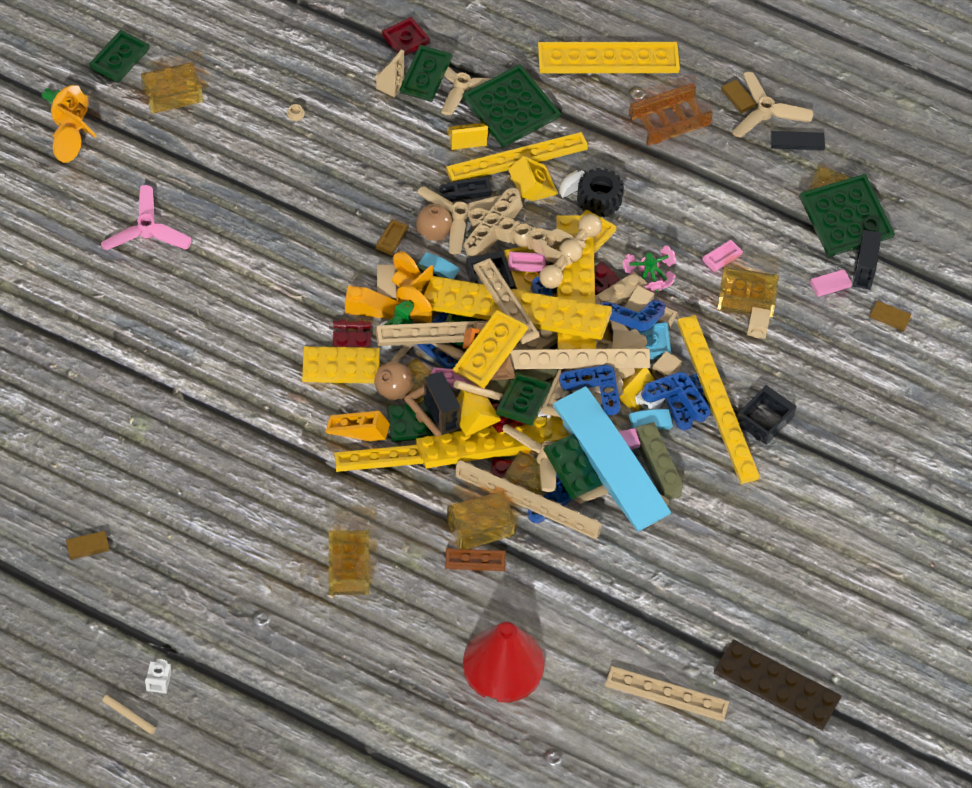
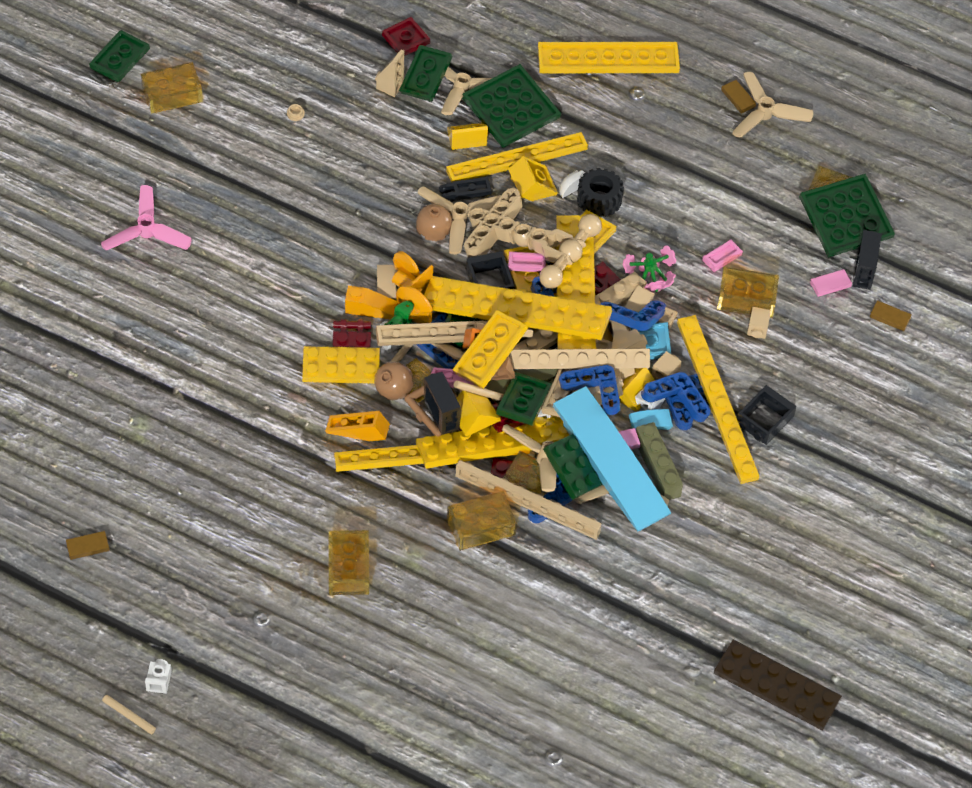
(67, 112): light orange piece -> none
(392, 237): pearl gold tile -> none
(405, 425): dark green plate -> none
(440, 266): medium azure slope -> none
(475, 559): dark orange tile -> none
(503, 663): red cone -> none
(504, 297): tan tile -> none
(667, 693): tan tile -> none
(671, 99): clear orange fence -> none
(797, 140): black tile -> none

